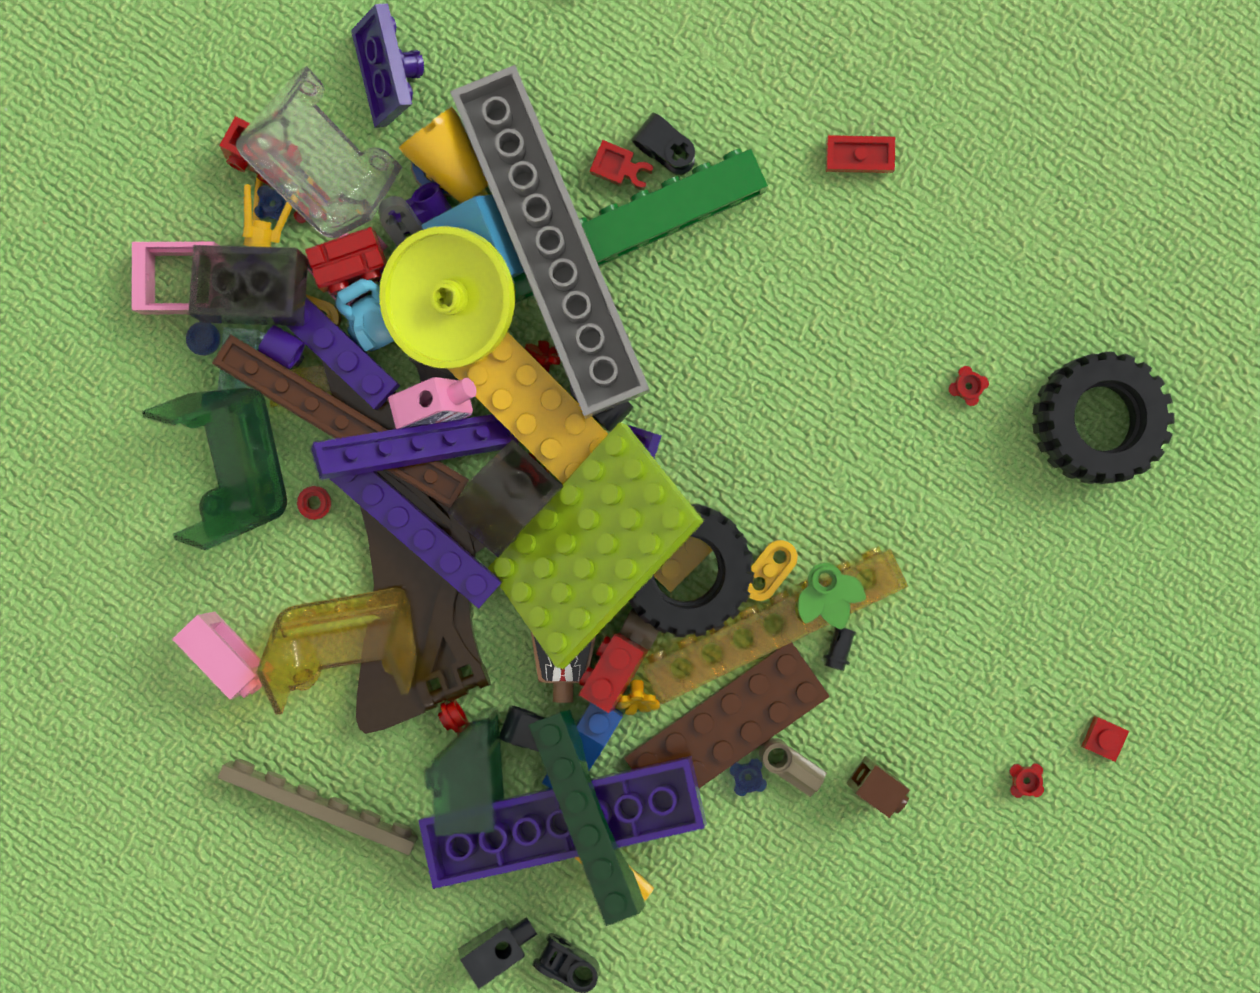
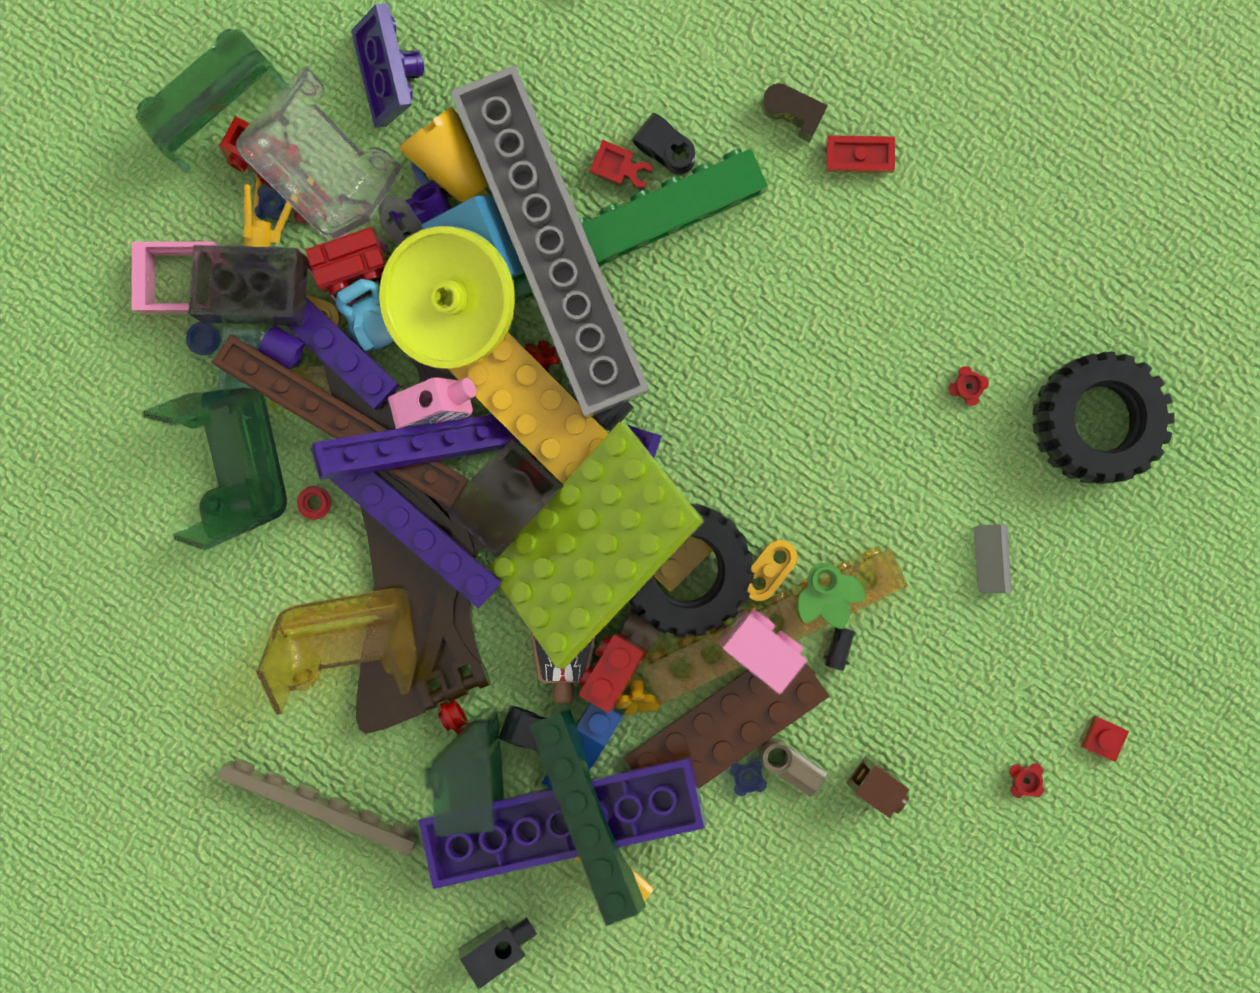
(202, 92): none -> clear green windscreen
(220, 655): bright pink window -> none
(565, 963): black piece -> none
(765, 654): none -> bright pink brick
(794, 107): none -> dark brown leg
(992, 558): none -> light grey slope

